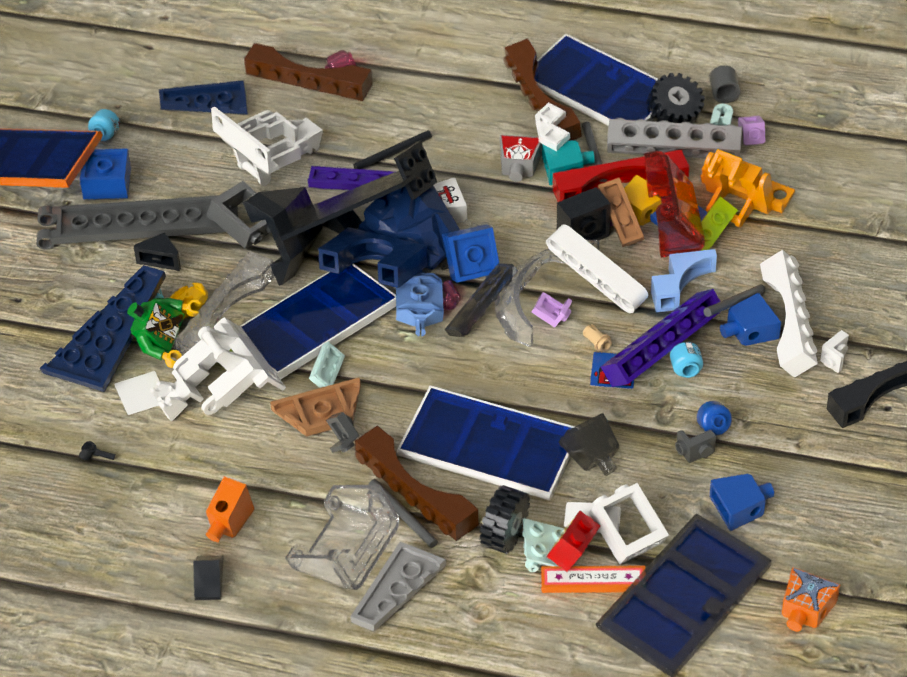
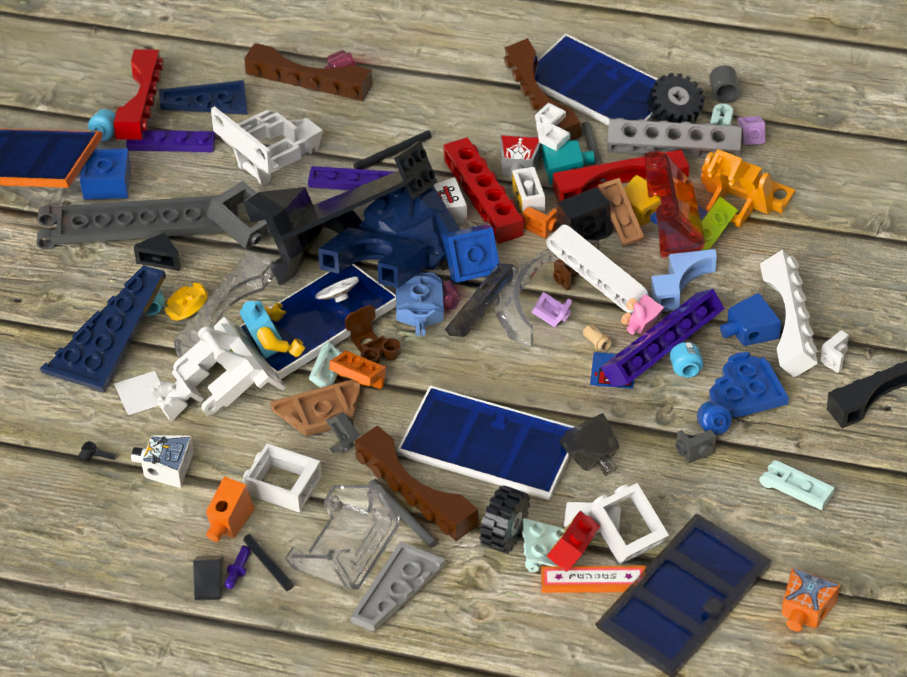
(133, 117): none -> red arch
(158, 324): torso -> none
(165, 458): none -> torso
(174, 141): none -> dark purple plate
(237, 569): none -> dark purple piece
(264, 331): none -> torso
(268, 562): none -> black bar
(306, 467): none -> white window
(338, 290): none -> white dish
(359, 369): none -> orange bracket
(360, 328): none -> reddish brown piece
(483, 190): none -> red brick
(528, 189): none -> white brick
(539, 222): none -> orange bracket
(563, 273): none -> reddish brown bracket
(644, 317): none -> bright pink piece
(729, 302): dark grey bar -> none
(739, 499): blue torso -> none
(748, 386): none -> blue plate
(797, 484): none -> light aqua plate

